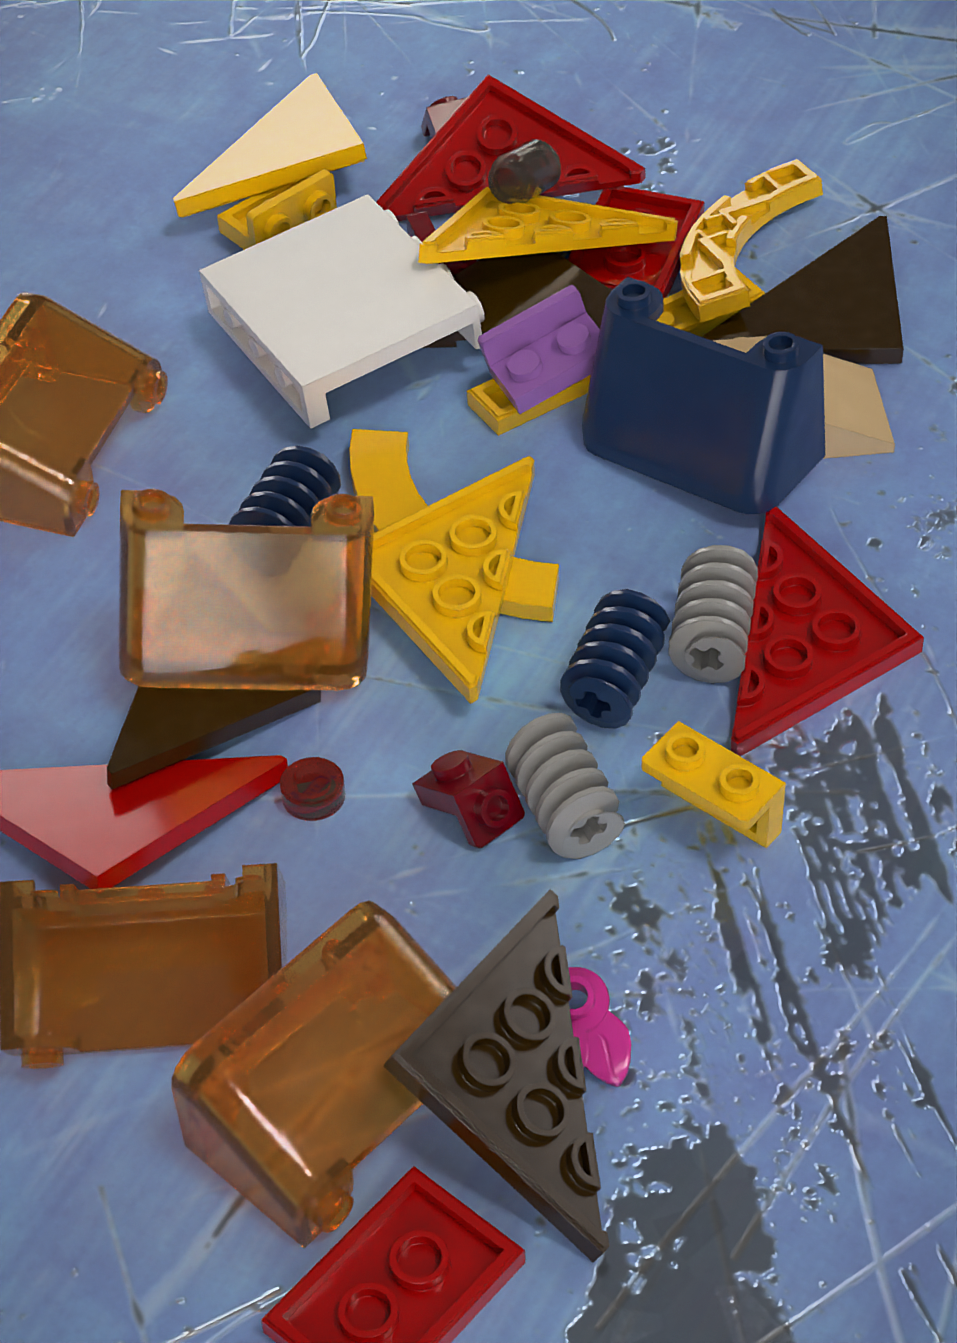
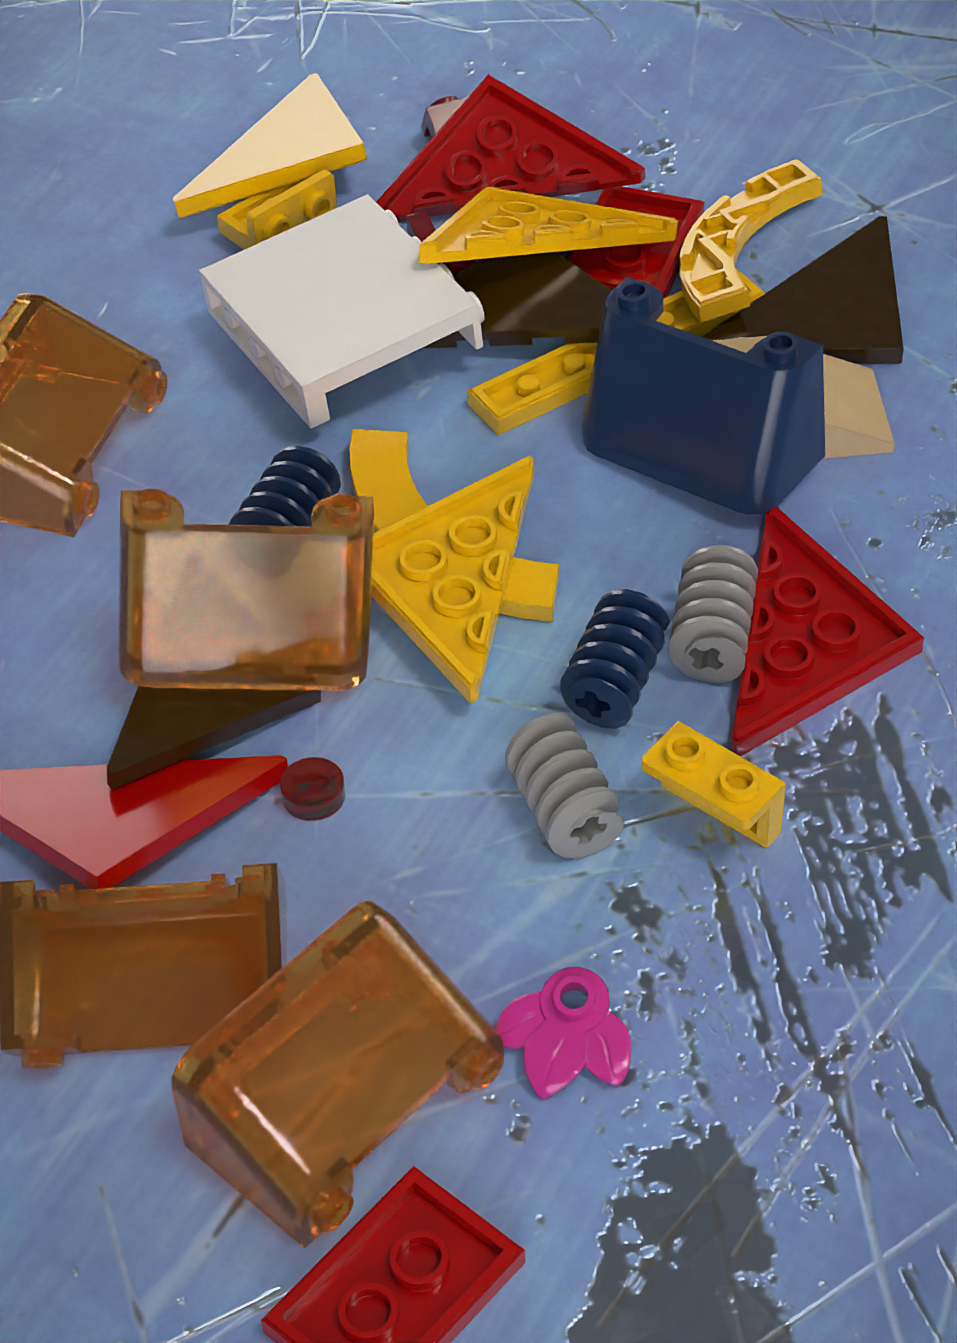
(475, 792): dark red bracket -> none
(511, 1075): dark brown tile -> none
(524, 172): clear smoke brick -> none
(542, 349): medium lavender bracket -> none

